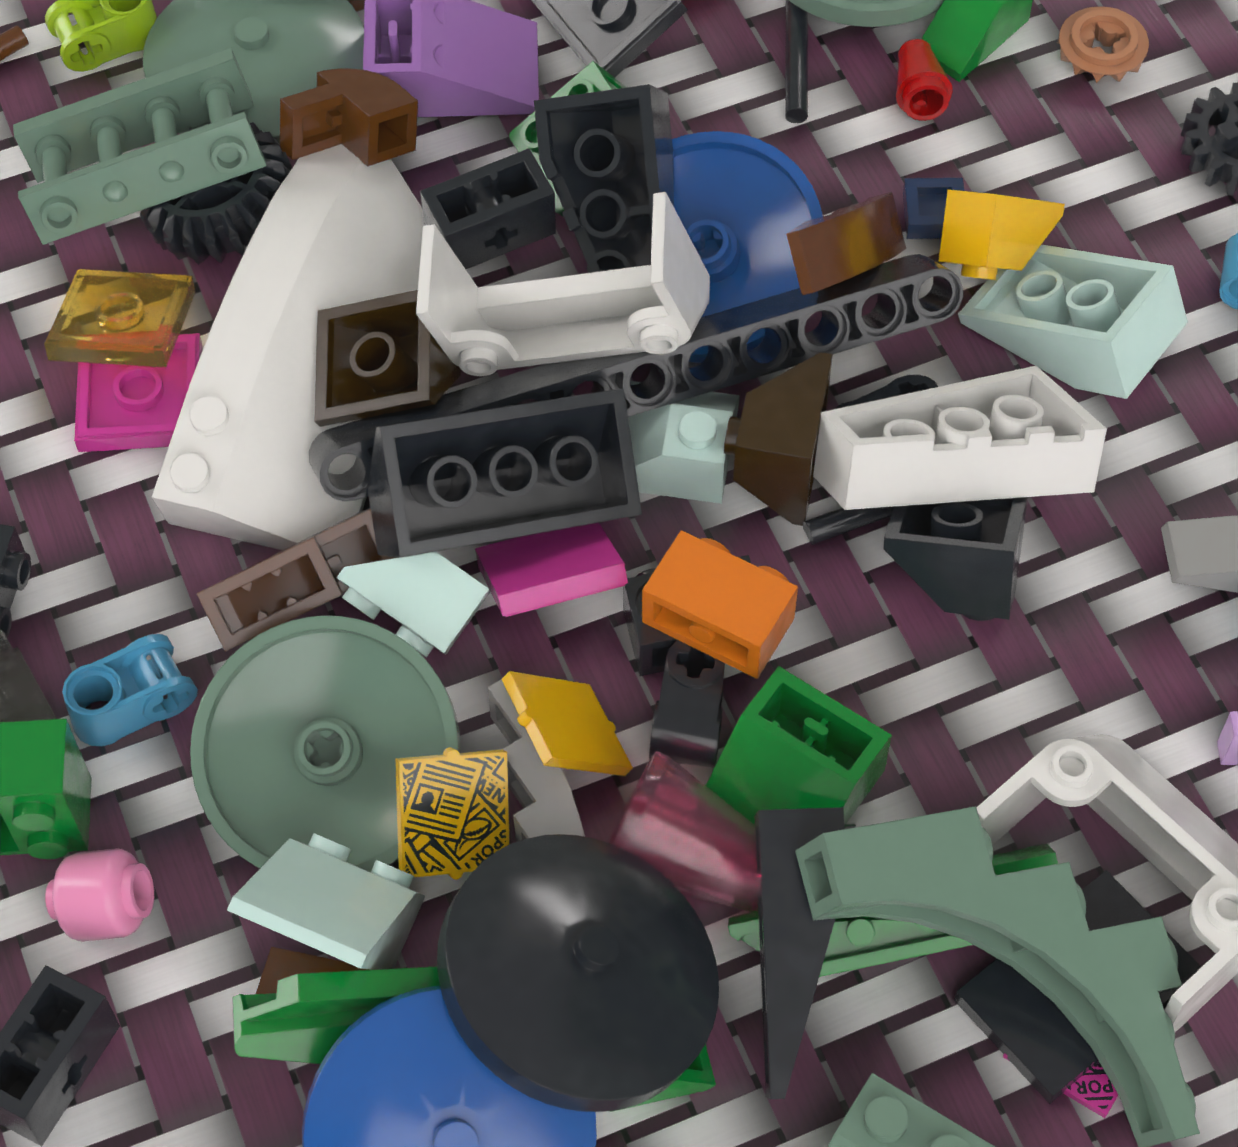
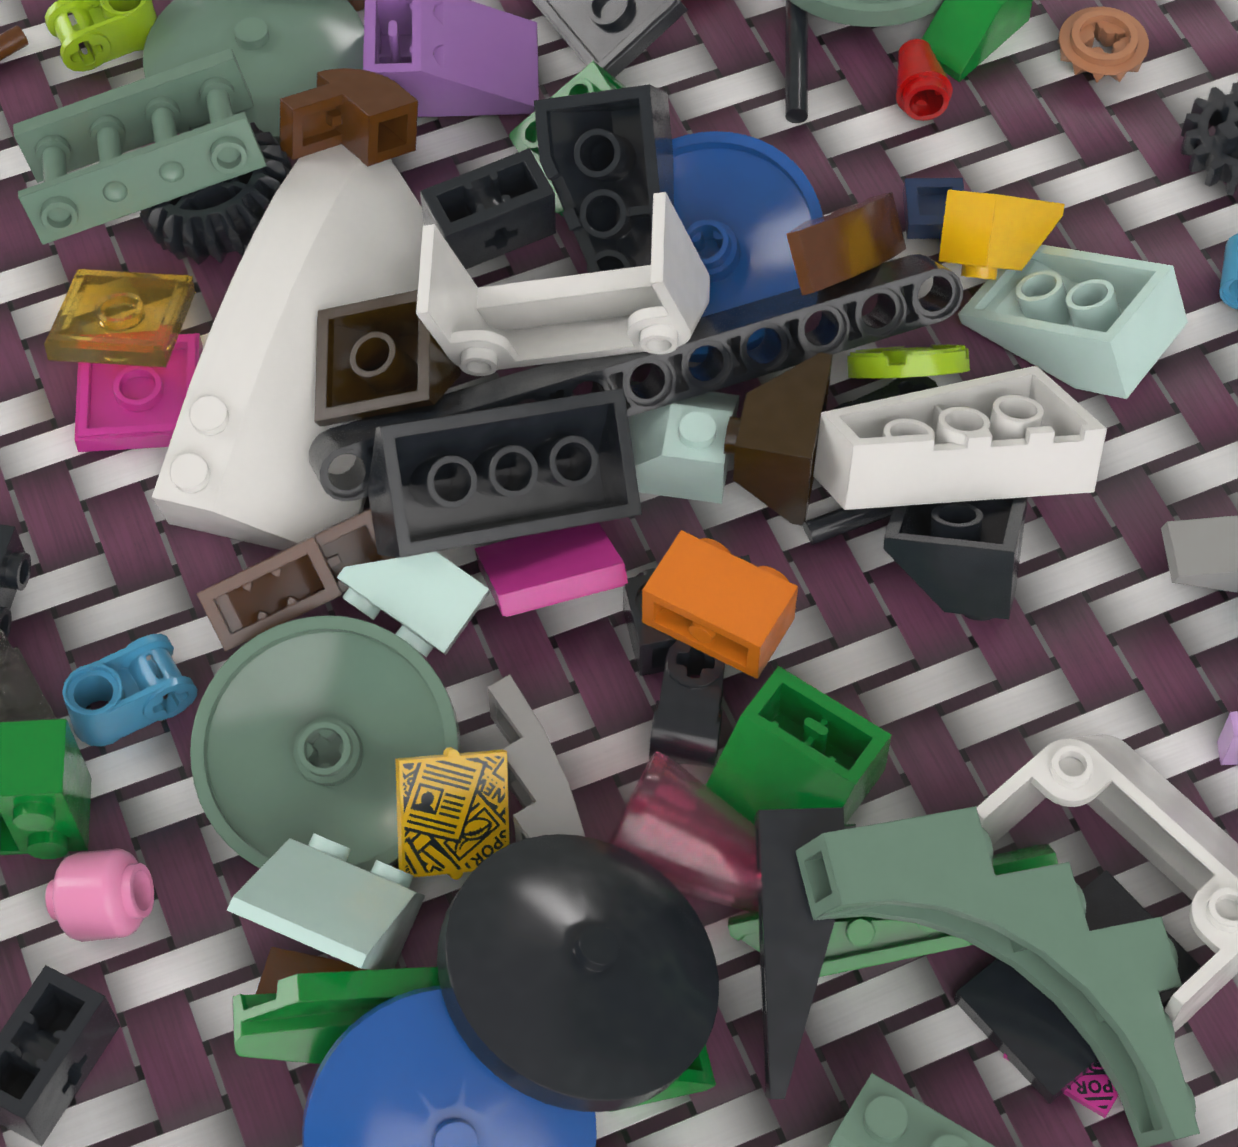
(566, 724): yellow piece -> none
(908, 362): none -> lime tile

